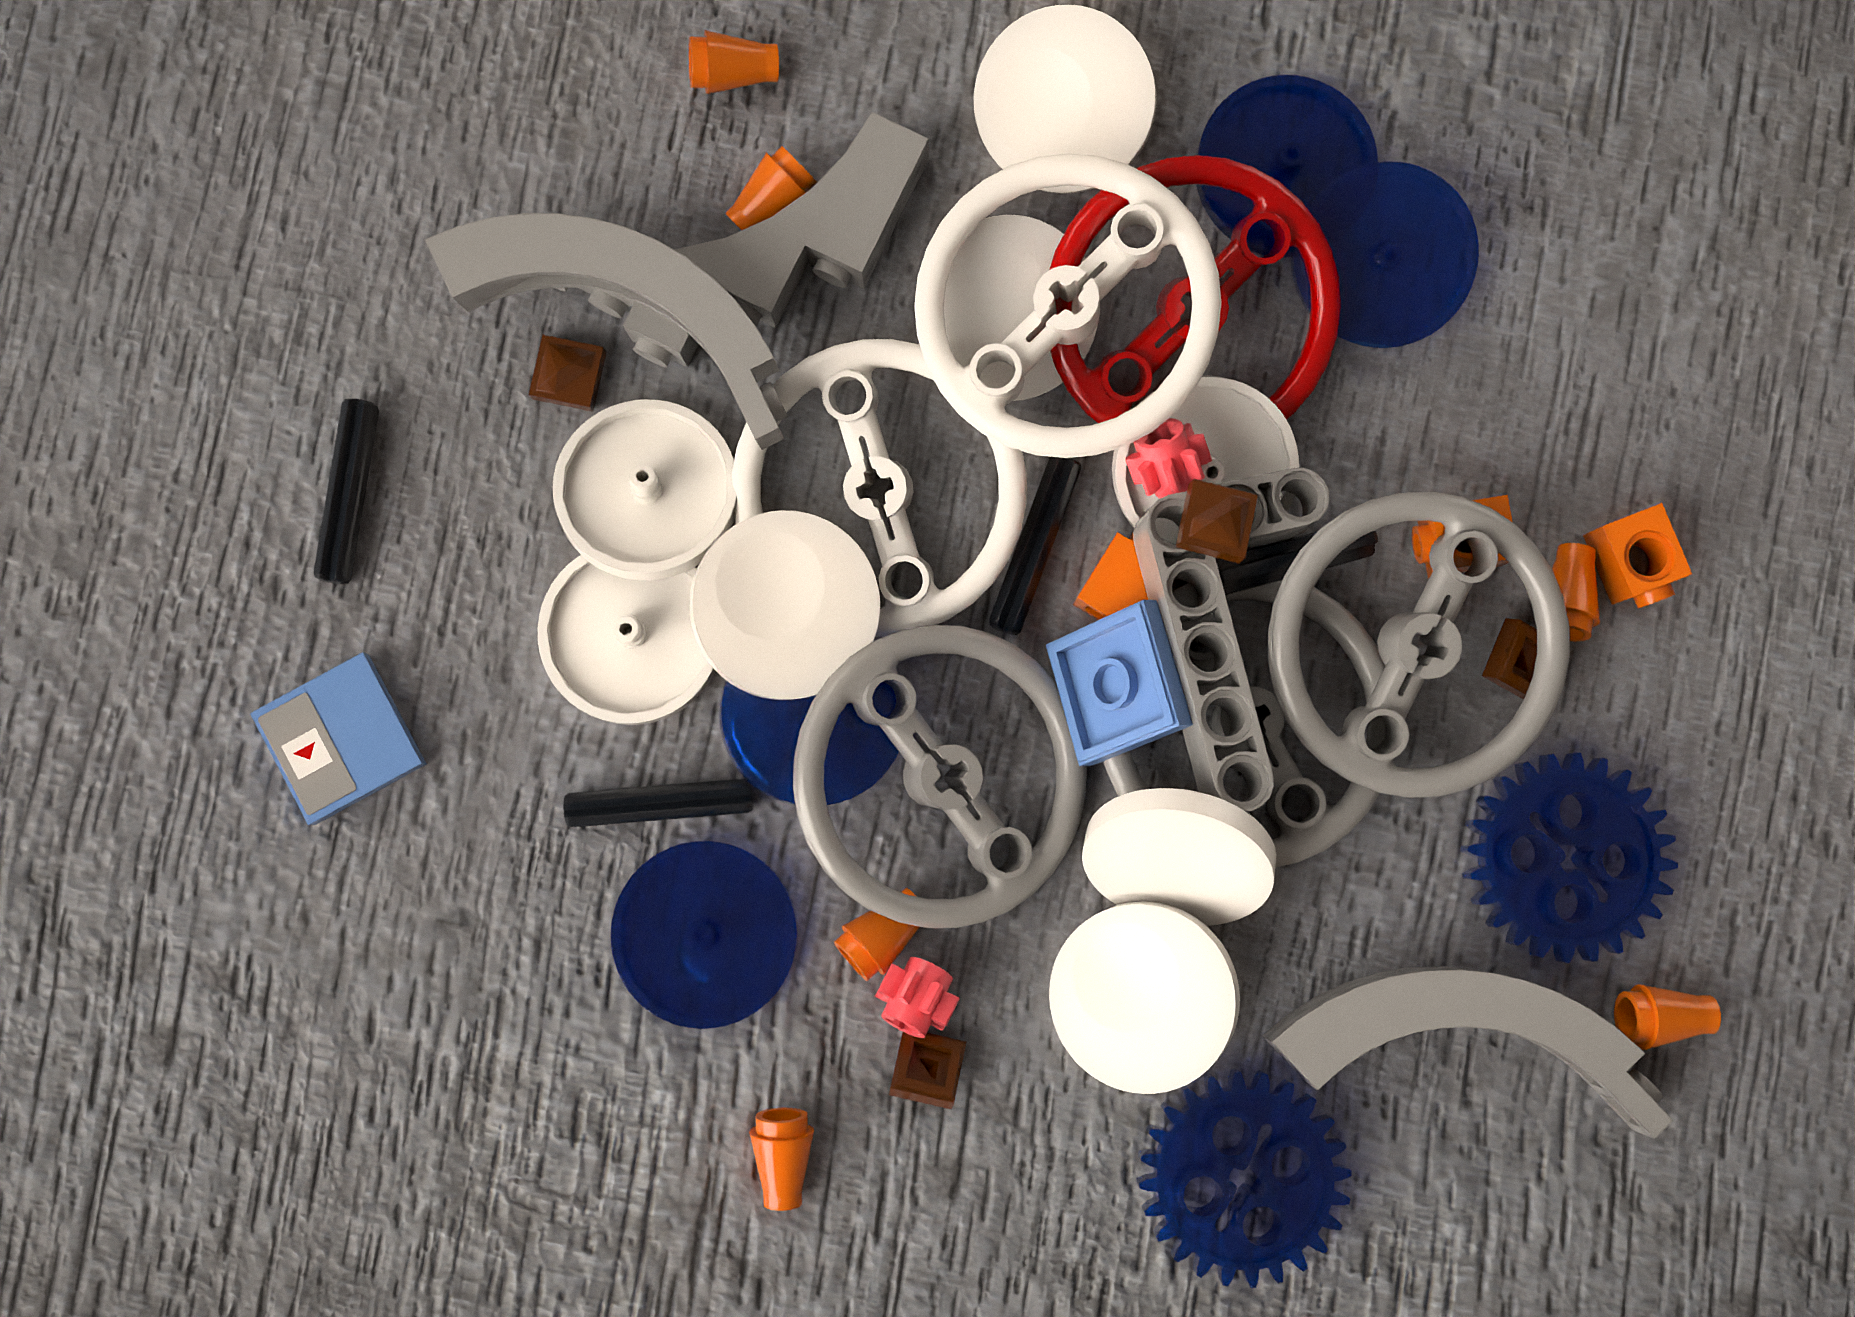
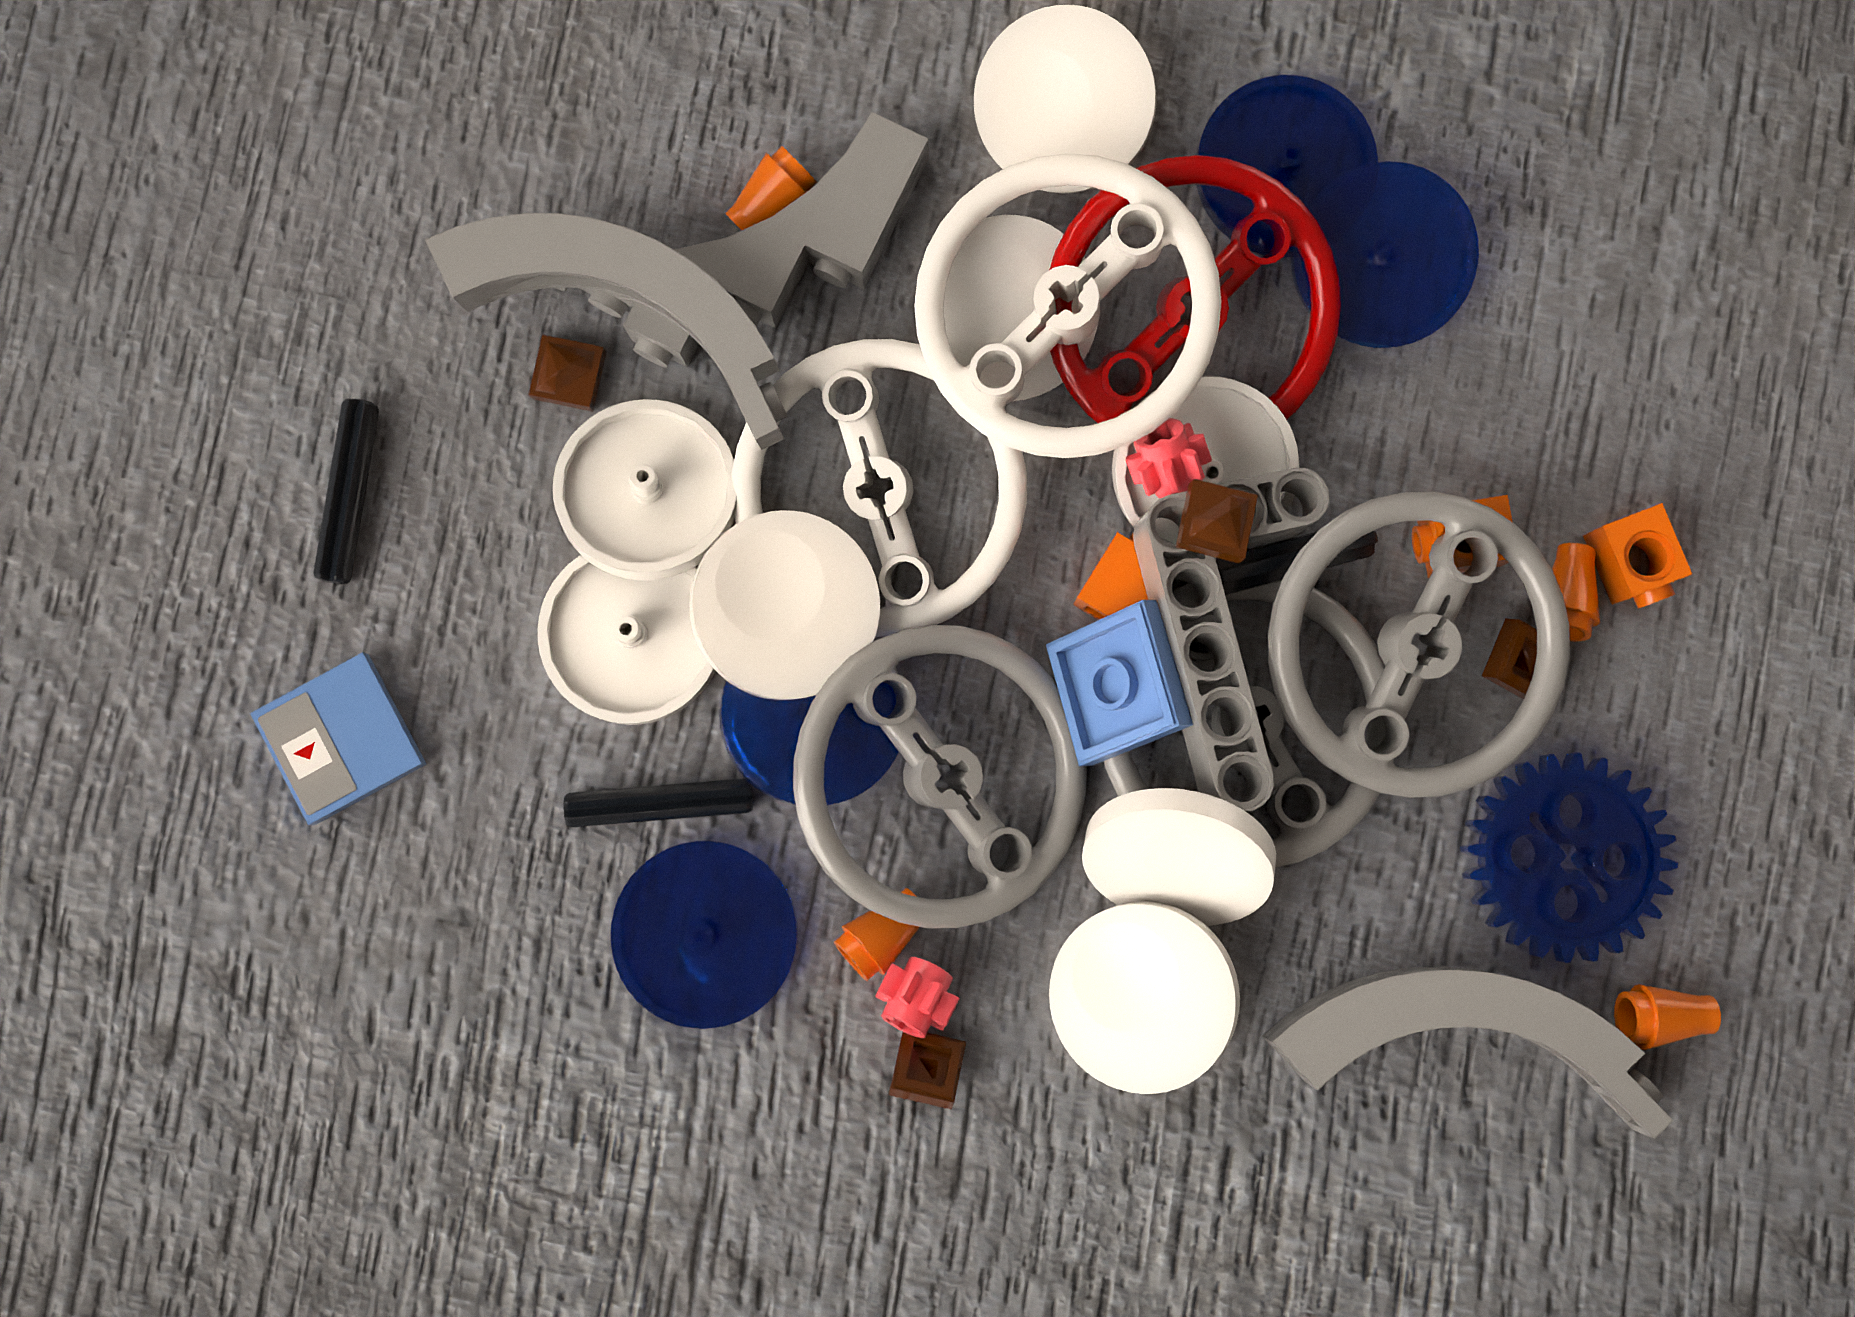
(730, 62): orange cone -> none
(782, 1154): orange cone -> none
(1034, 545): black axle -> none
(1297, 1202): clear blue gear -> none

